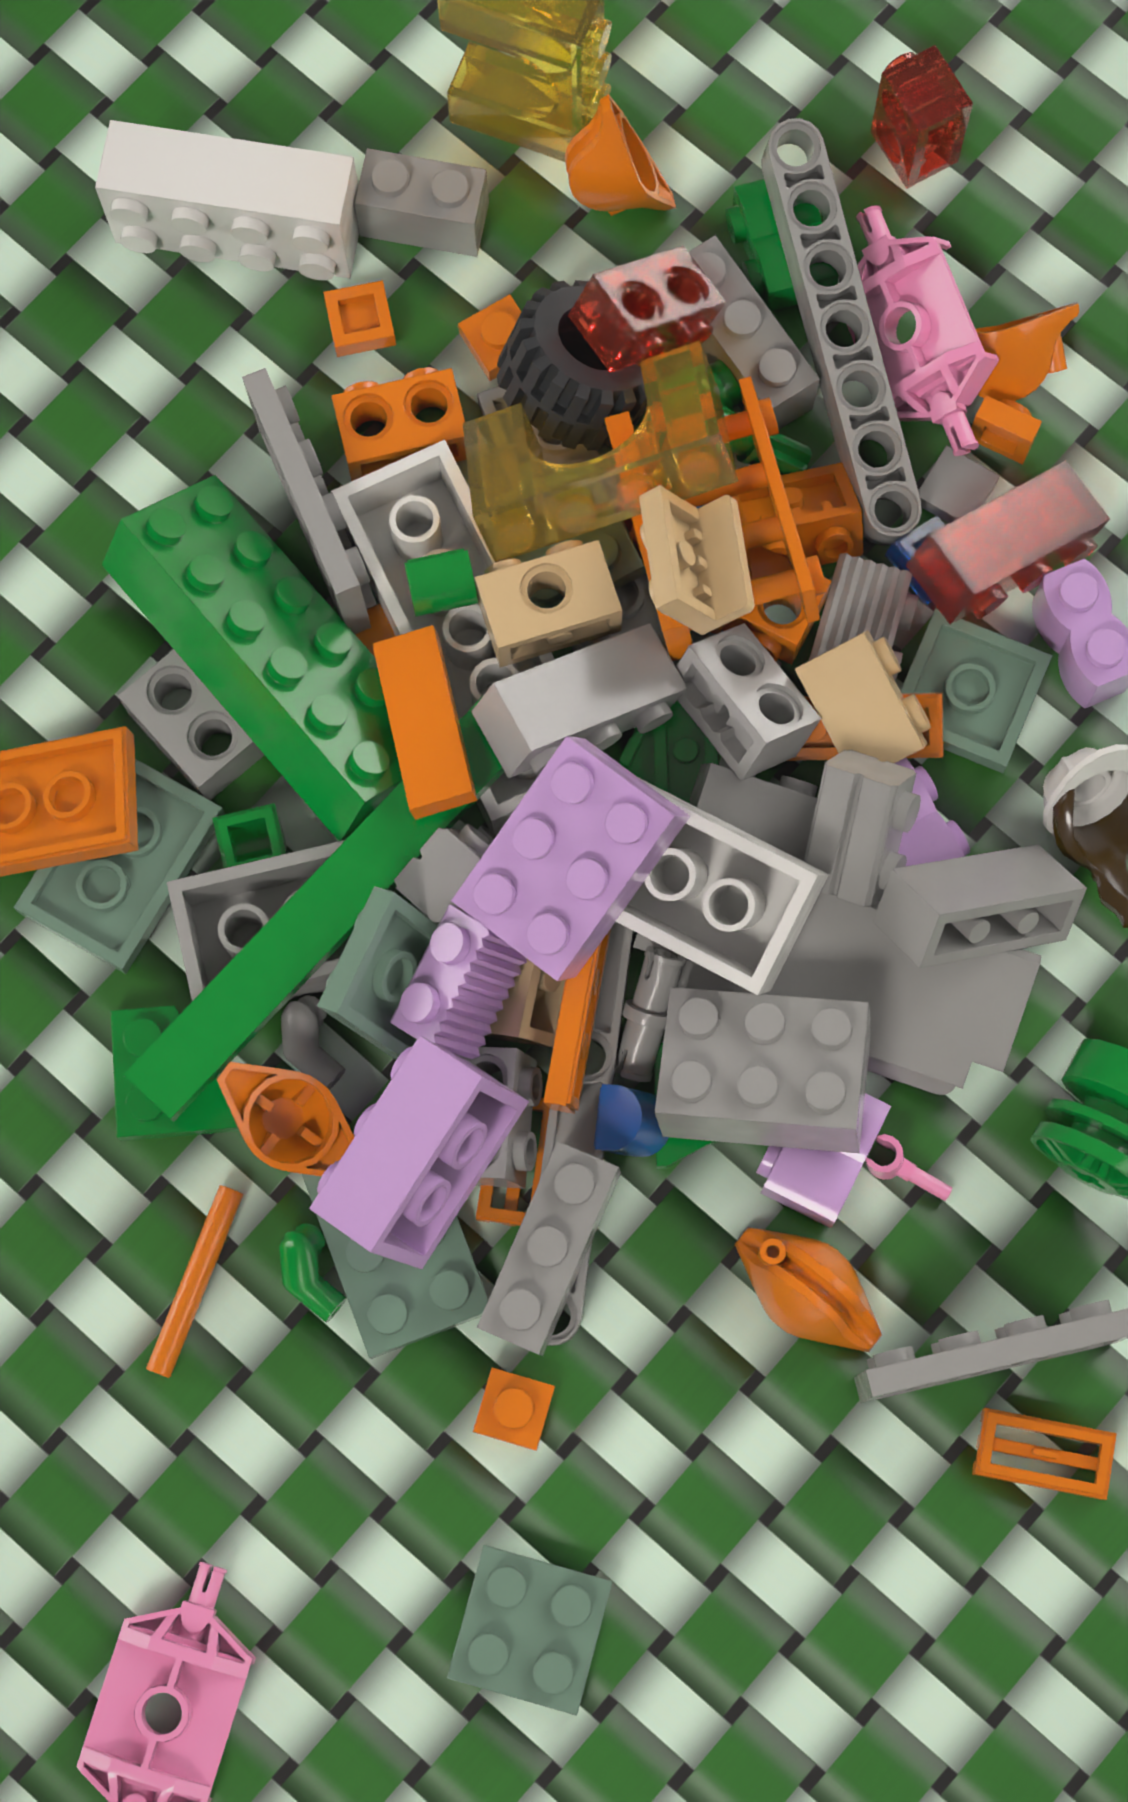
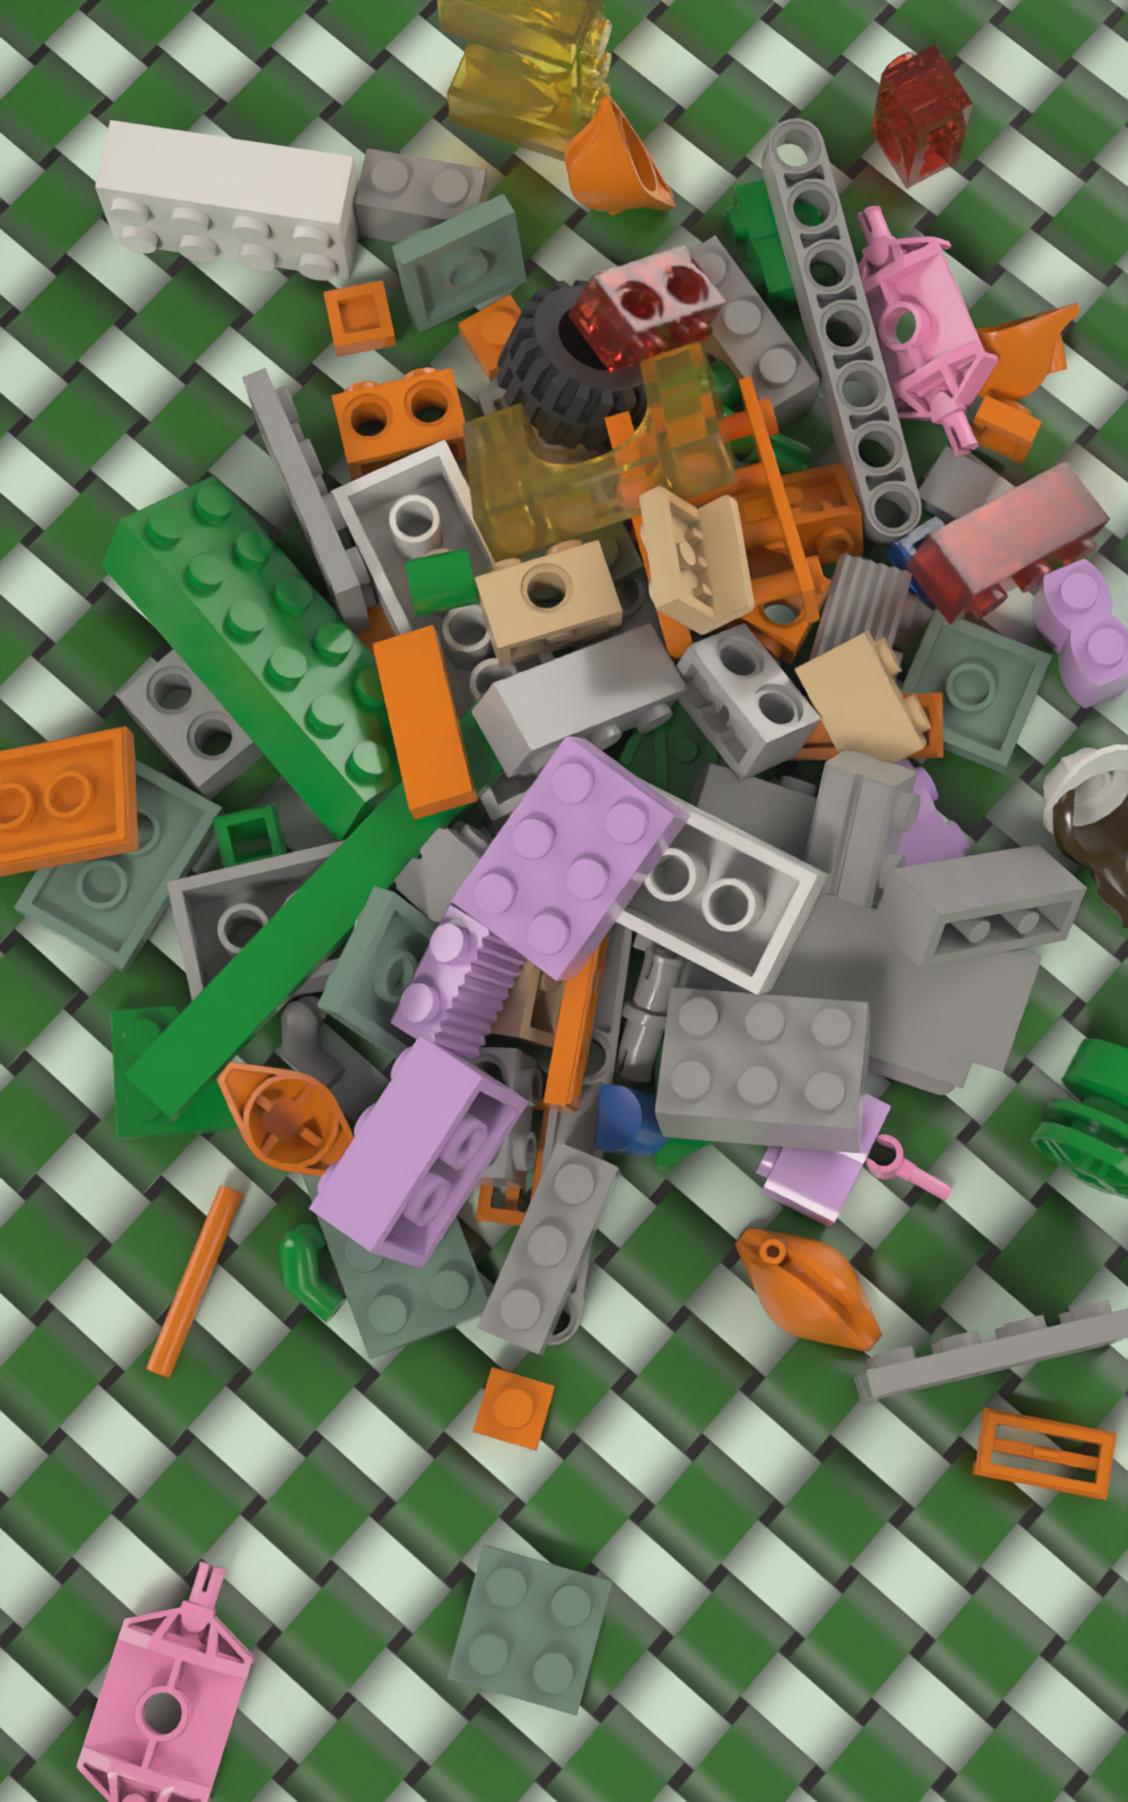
(460, 262): none -> sand green plate

